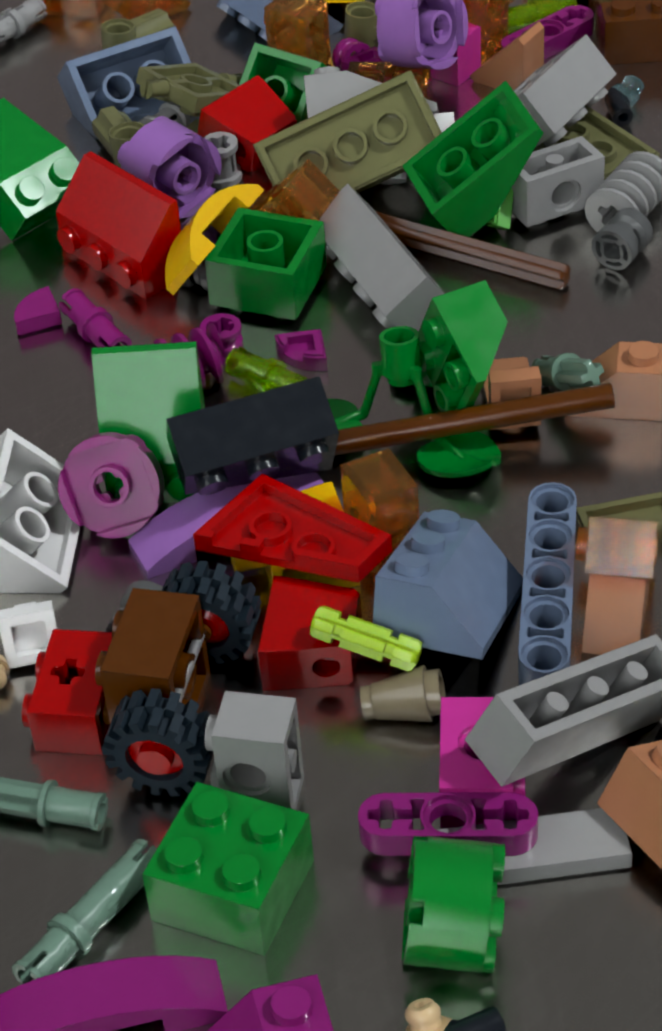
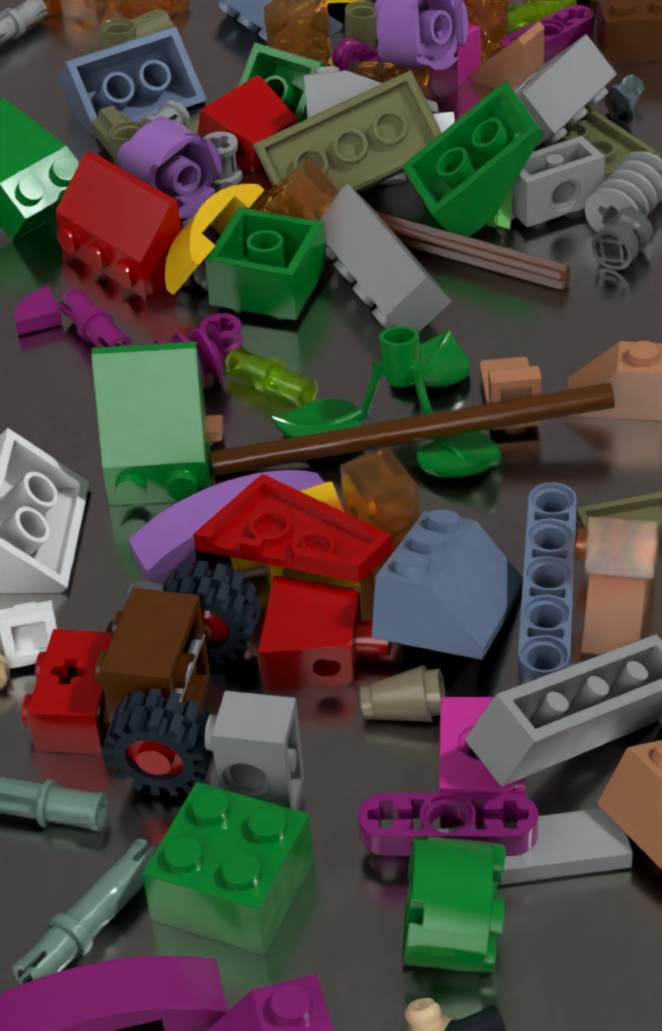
(98, 510): magenta plate -> none
(185, 85): olive plate -> none
(267, 433): black wedge -> none
(302, 349): magenta tile -> none
(365, 638): lime axle -> none
(460, 343): green slope -> none
(568, 371): sand green axle -> none

